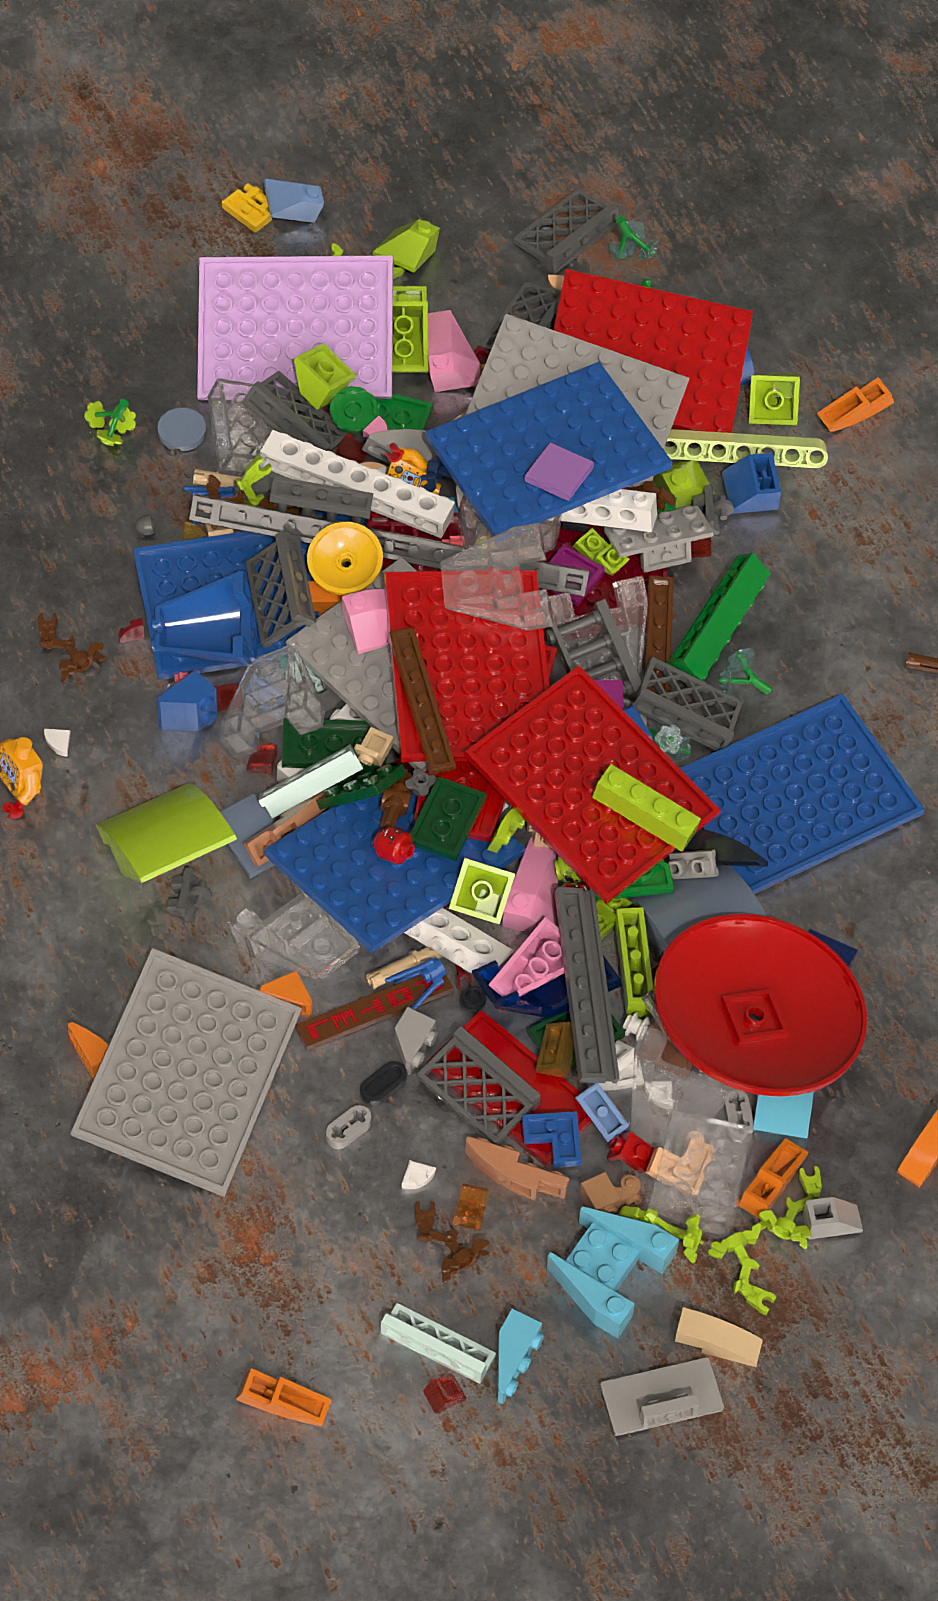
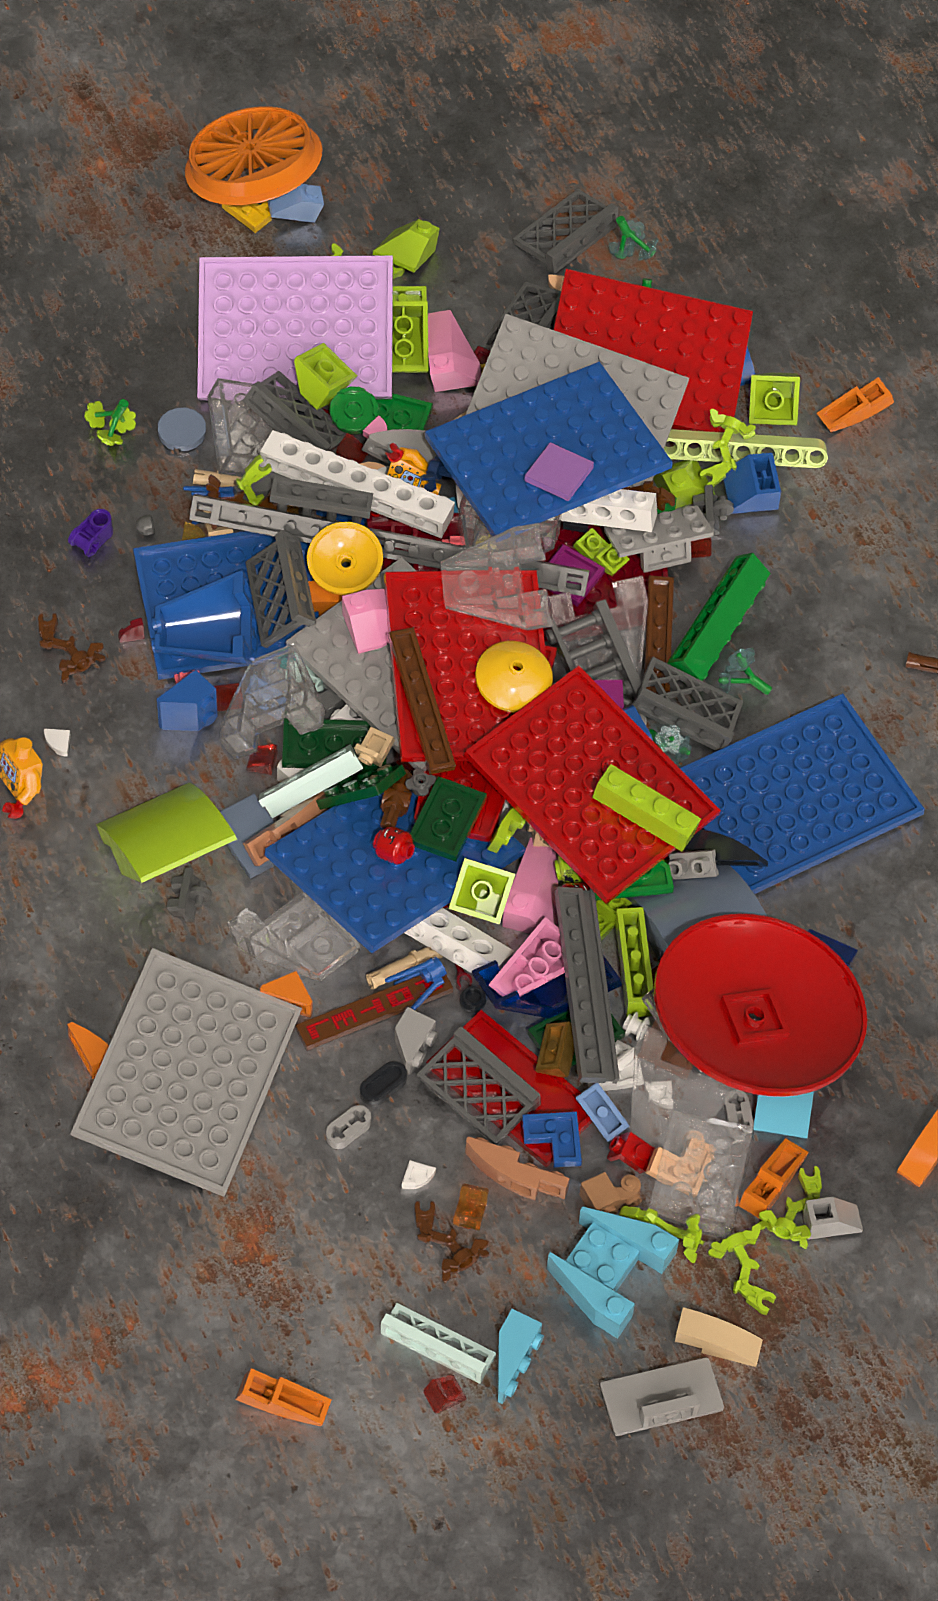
(90, 535): none -> dark purple piece
(248, 152): none -> orange piece
(503, 684): none -> yellow dish
(731, 425): none -> lime piece

